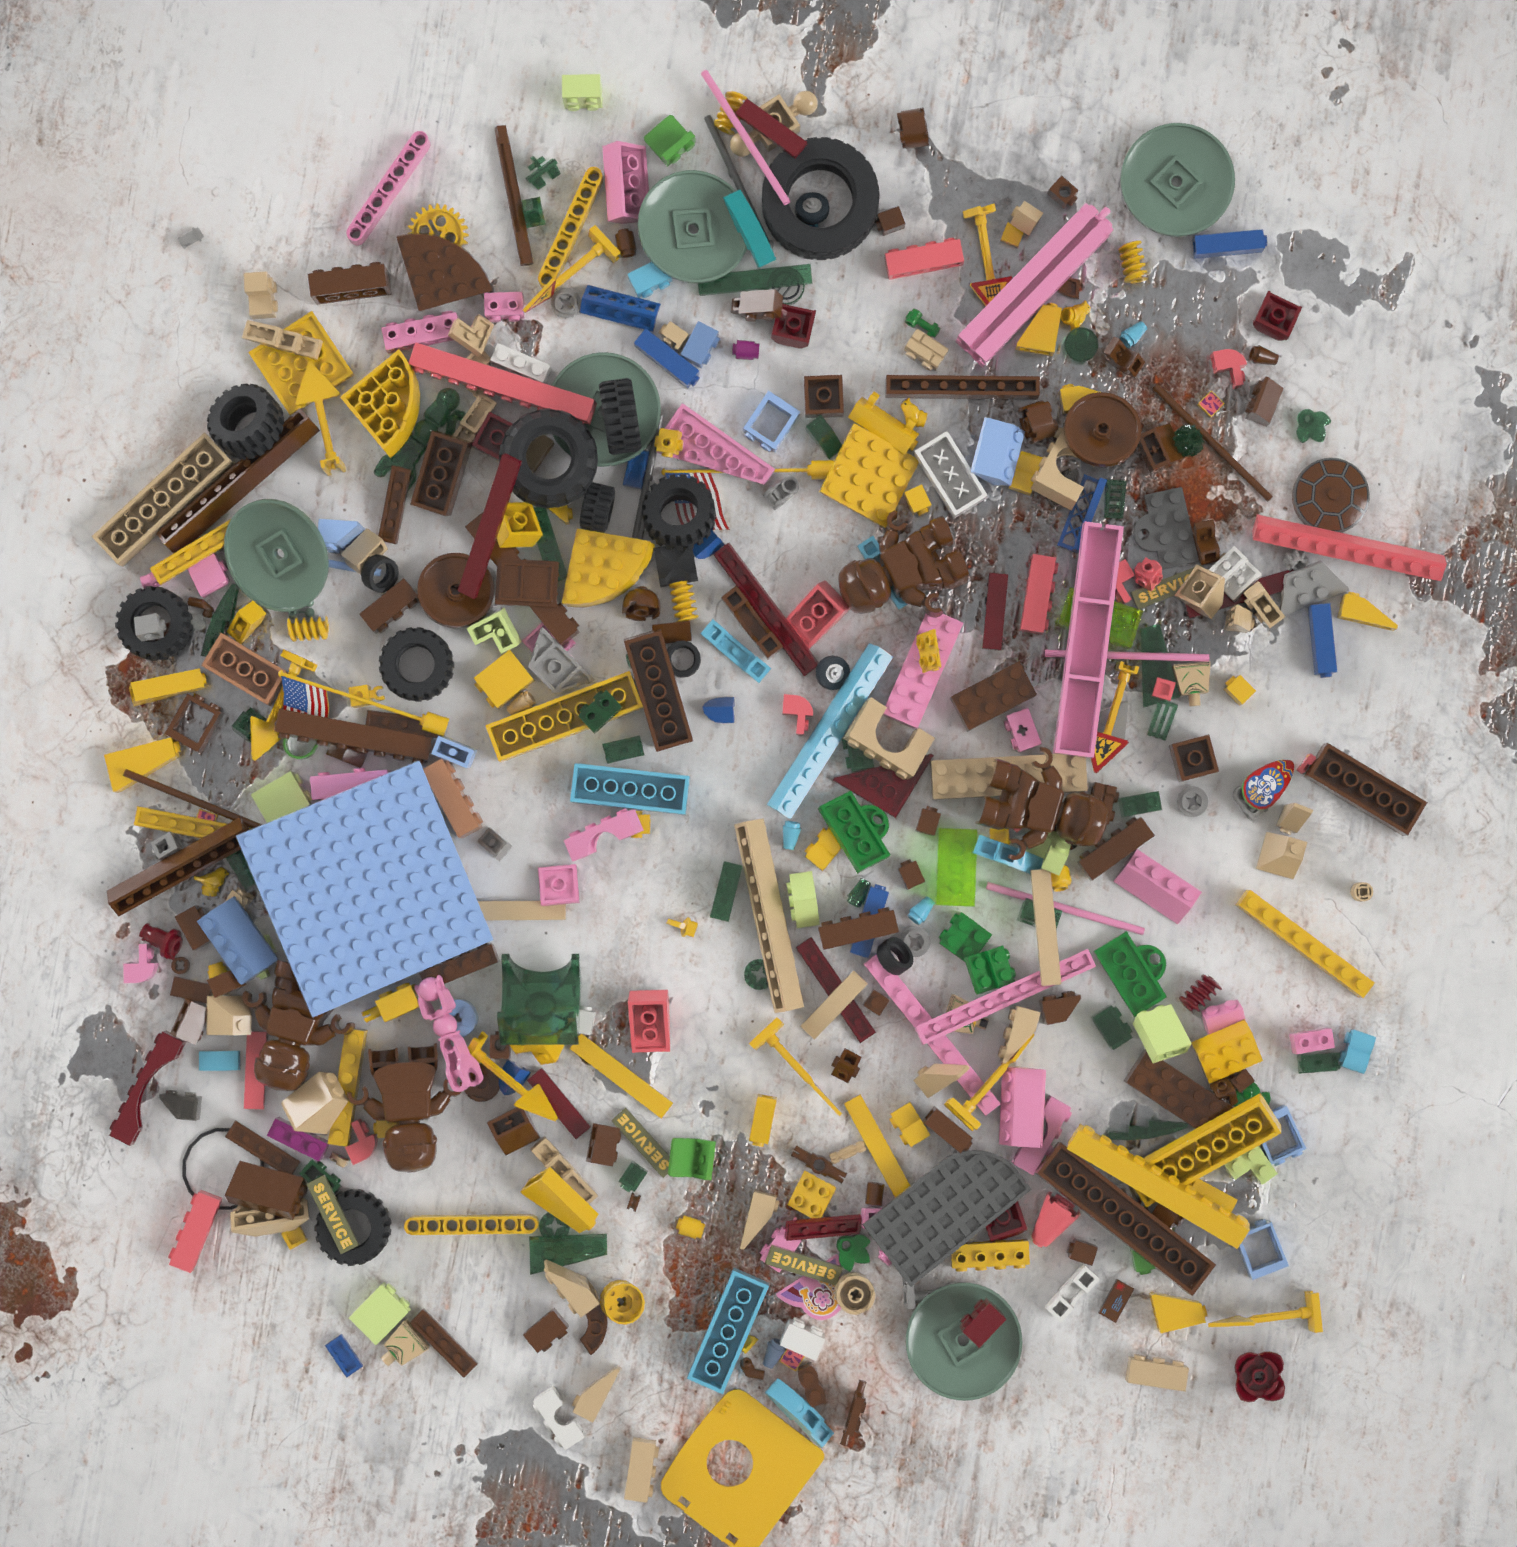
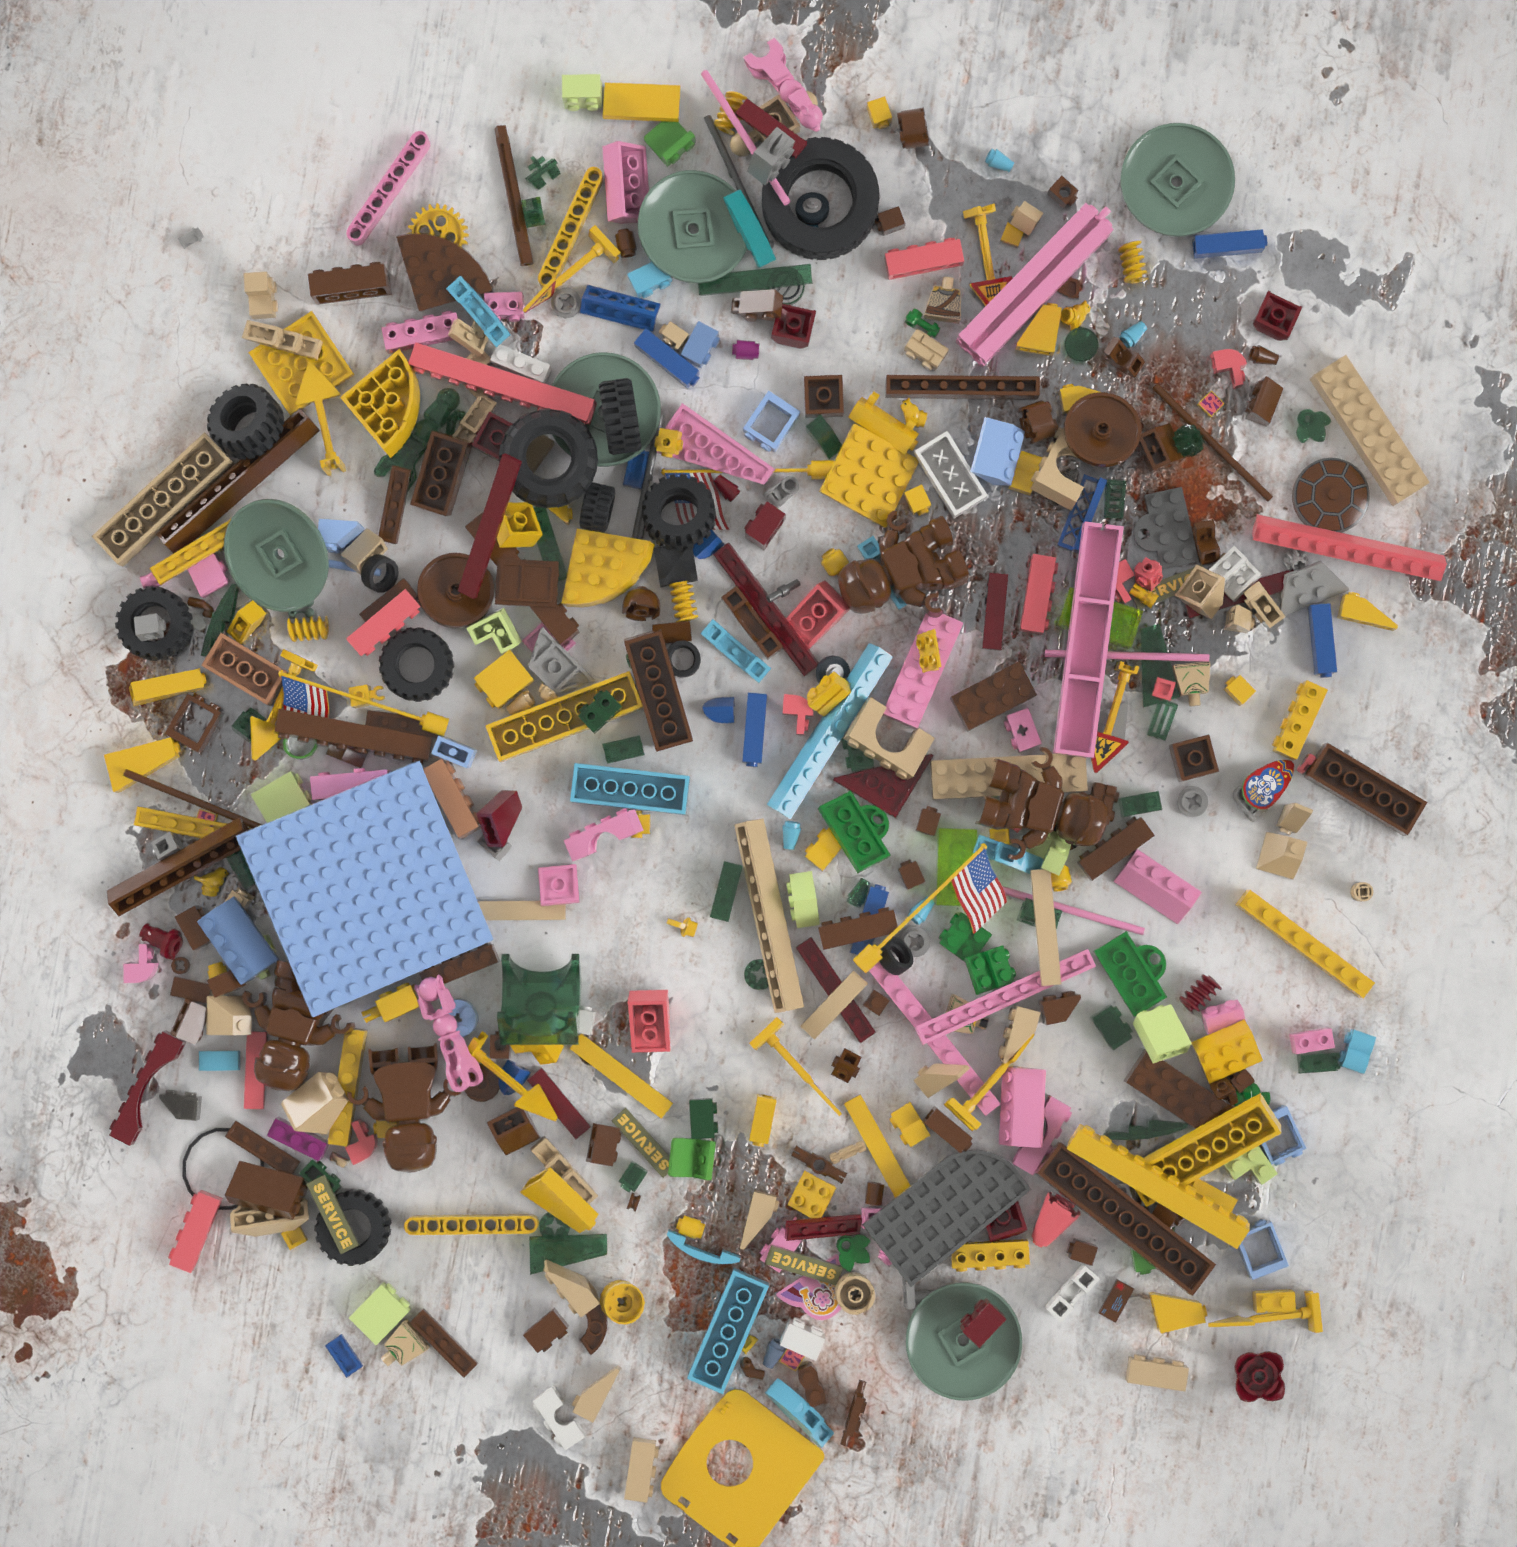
(383, 622): none -> coral brick
(479, 311): none -> medium azure slope
(499, 817): none -> dark red slope
(546, 693): none -> tan animal
(641, 102): none -> yellow tile
(702, 1118): none -> dark green brick
(725, 1258): none -> medium azure slope
(726, 488): none -> dark red cone
(754, 729): none -> blue brick
(765, 525): none -> dark red brick
(771, 156): none -> light grey brick
(773, 69): none -> bright pink piece
(783, 591): none -> dark grey bar
(828, 693): none -> yellow brick
(834, 561): none -> yellow head
(879, 113): none -> yellow brick
(944, 303): none -> torso
(976, 891): none -> flag
(998, 160): none -> medium azure cone
(1148, 598): none -> yellow pin
(1274, 1300): none -> yellow brick
(1300, 720): none -> yellow brick
(1369, 430): none -> tan brick

